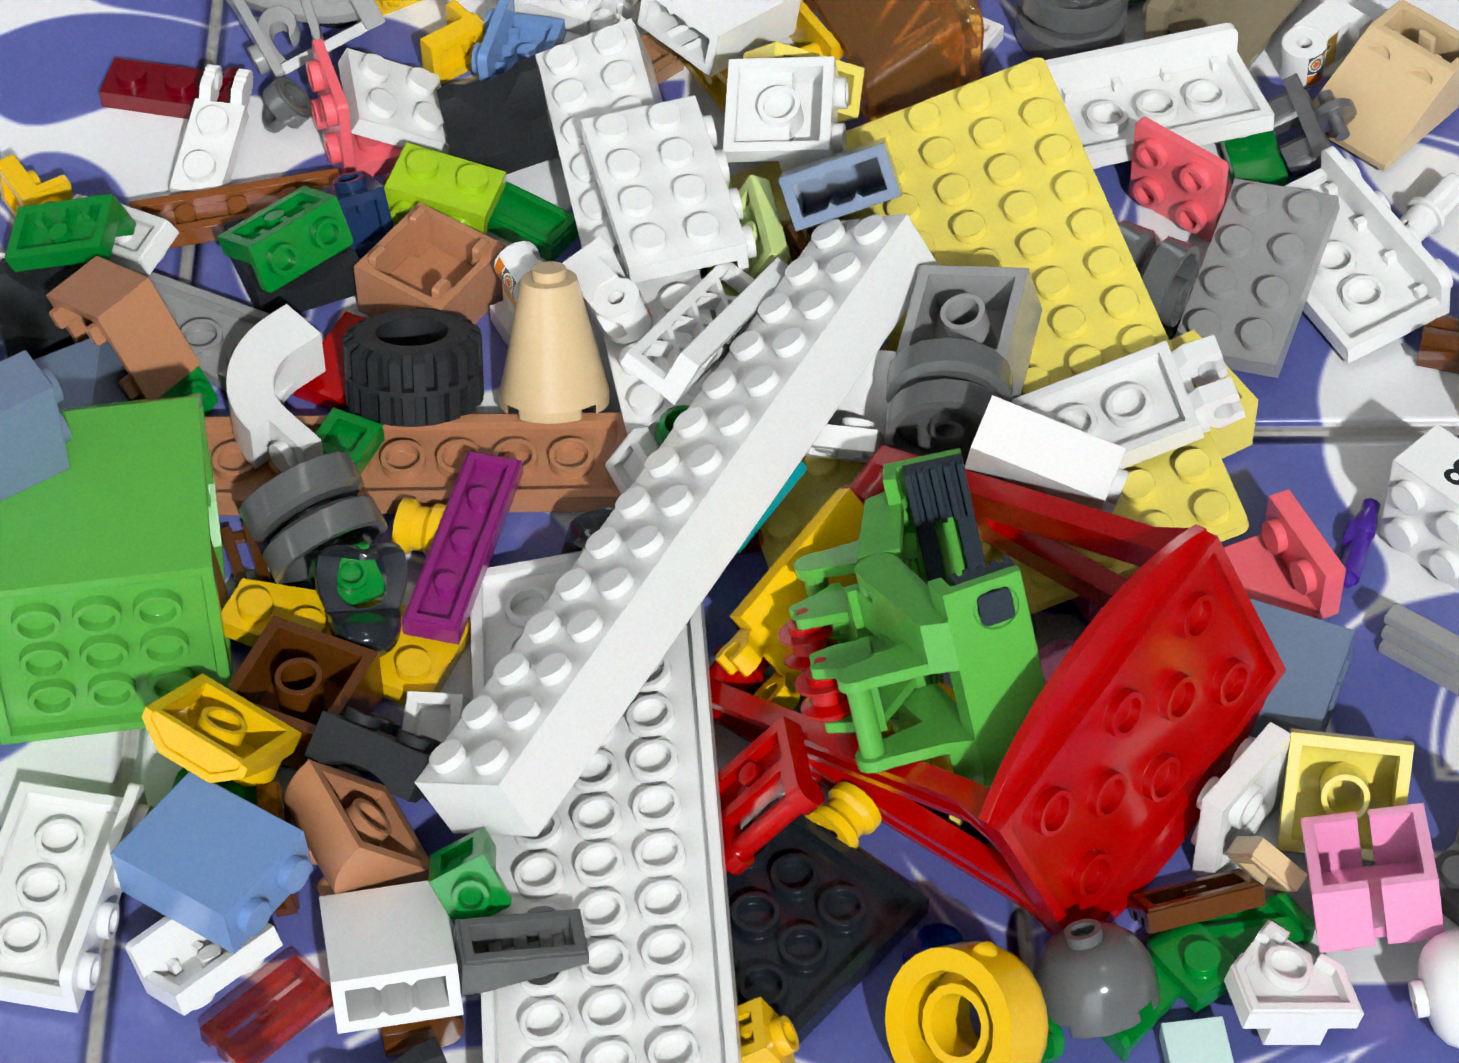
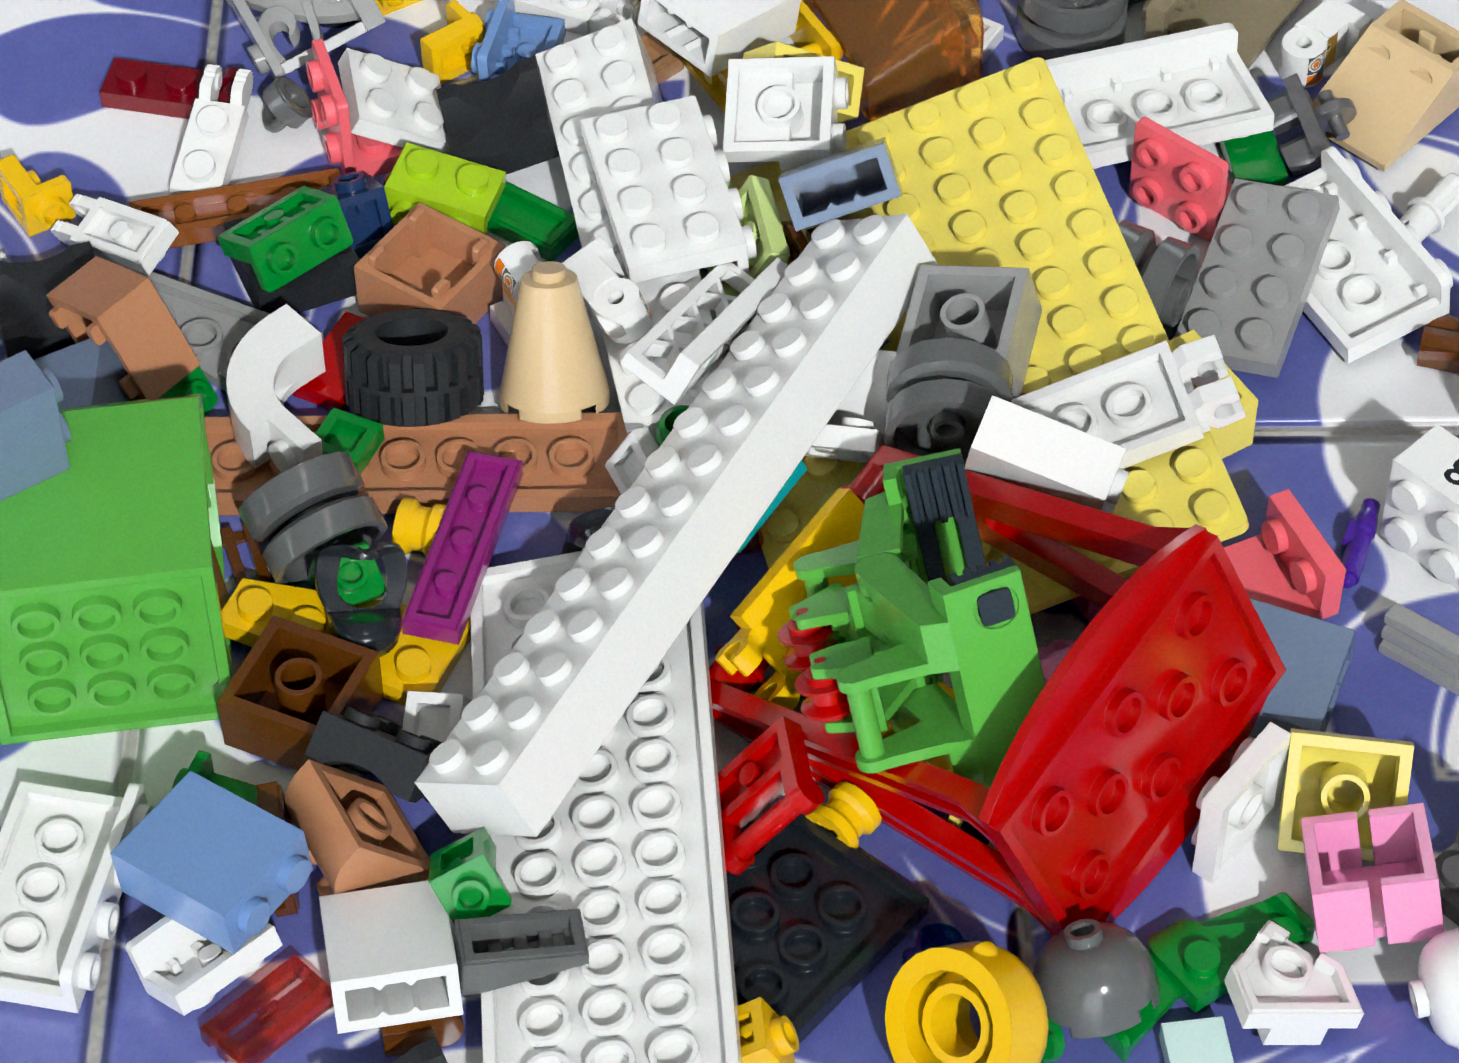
(66, 232): green bracket -> none
(219, 733): yellow slope -> none
(1196, 900): reddish brown tile -> none
(1266, 864): tan tile -> none

